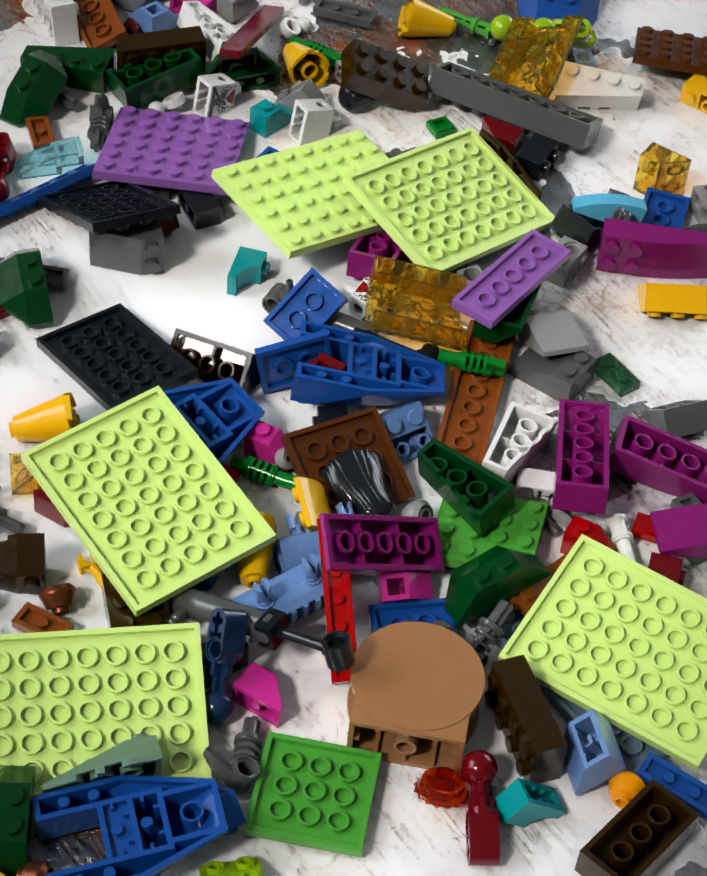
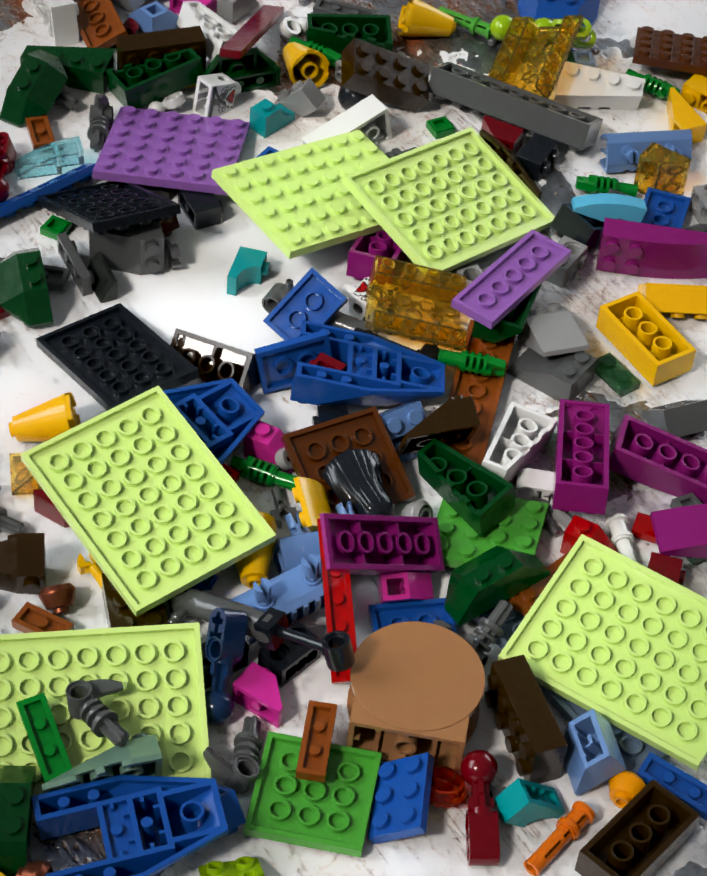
(44, 736): none -> green plate
(55, 226): none -> green tile
(68, 252): none -> dark grey plate
(85, 705): none -> dark grey piece
(105, 282): none -> pearl dark grey slope
(173, 253): none -> flat silver bar
(281, 508): none -> flat silver bar
(289, 657): none -> black brick
(311, 120): white torso -> none
(316, 741): none -> dark orange plate
(340, 29): none -> dark green wedge
(368, 116): none -> white wedge
(401, 798): none -> blue plate
(450, 424): none -> dark brown slope
(566, 830): none -> orange pin
(599, 184): none -> green hinge
(620, 214): dark grey bush -> none
(625, 148): none -> medium blue piece
(645, 338): none -> yellow brick
(653, 86): none -> green hinge
(683, 116): none -> yellow slope

